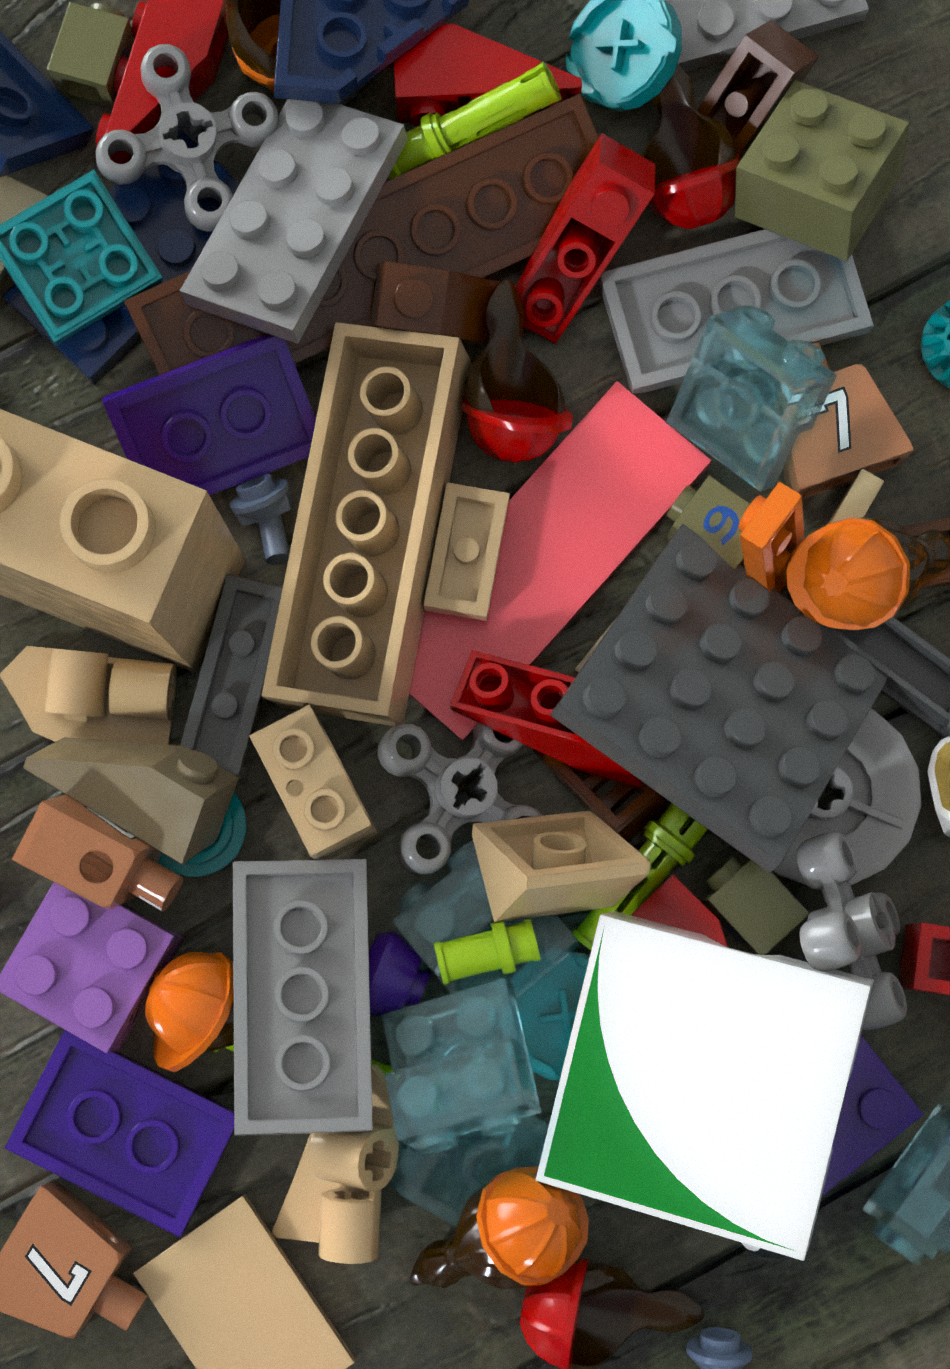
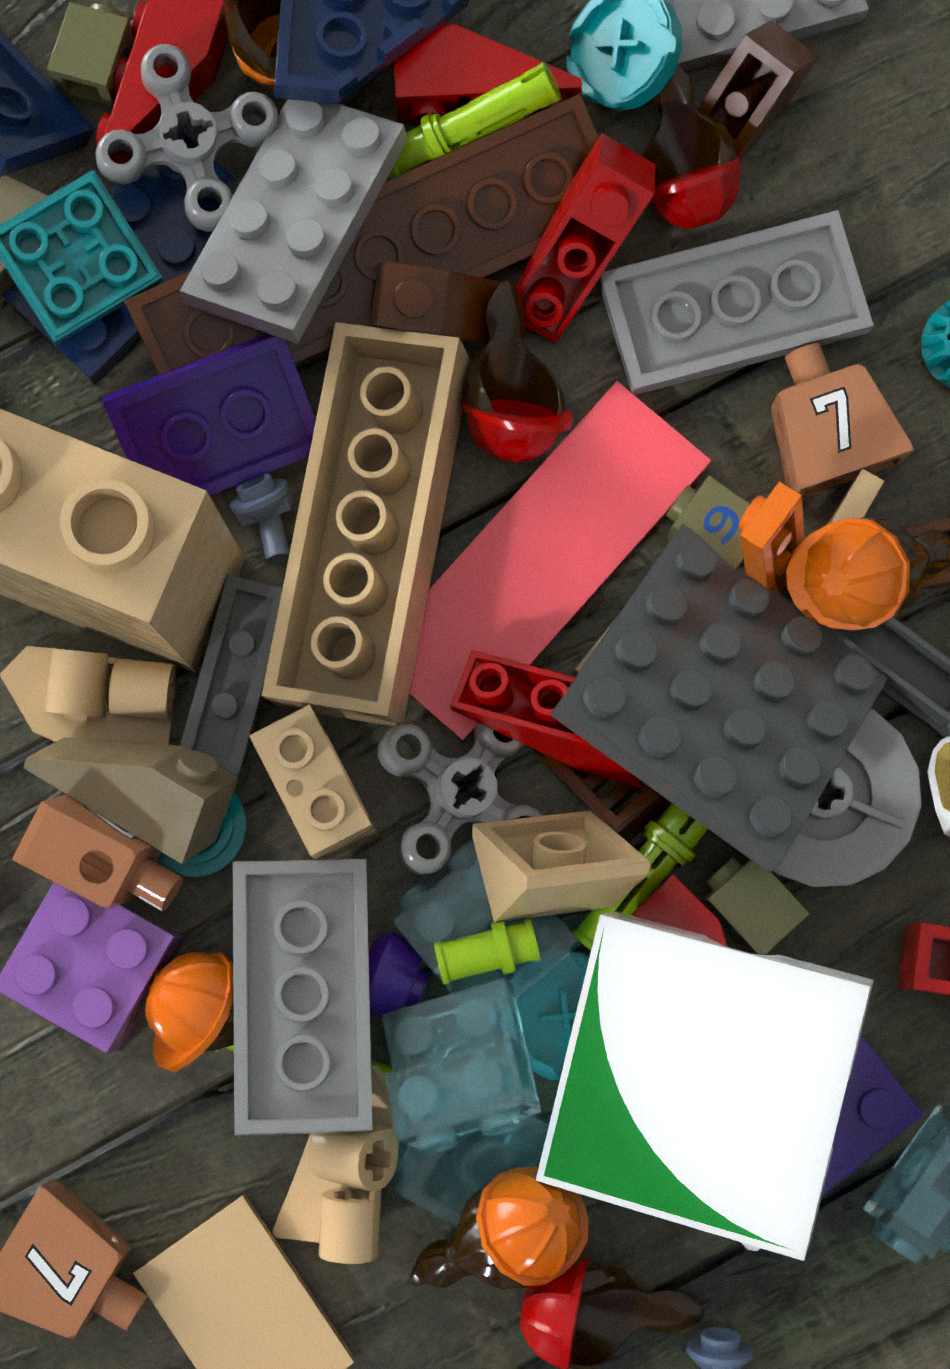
(123, 1132): dark purple plate -> none
(466, 551): tan plate -> none
(750, 394): clear light blue plate -> none
(820, 169): olive brick -> none
(850, 927): light grey gear -> none

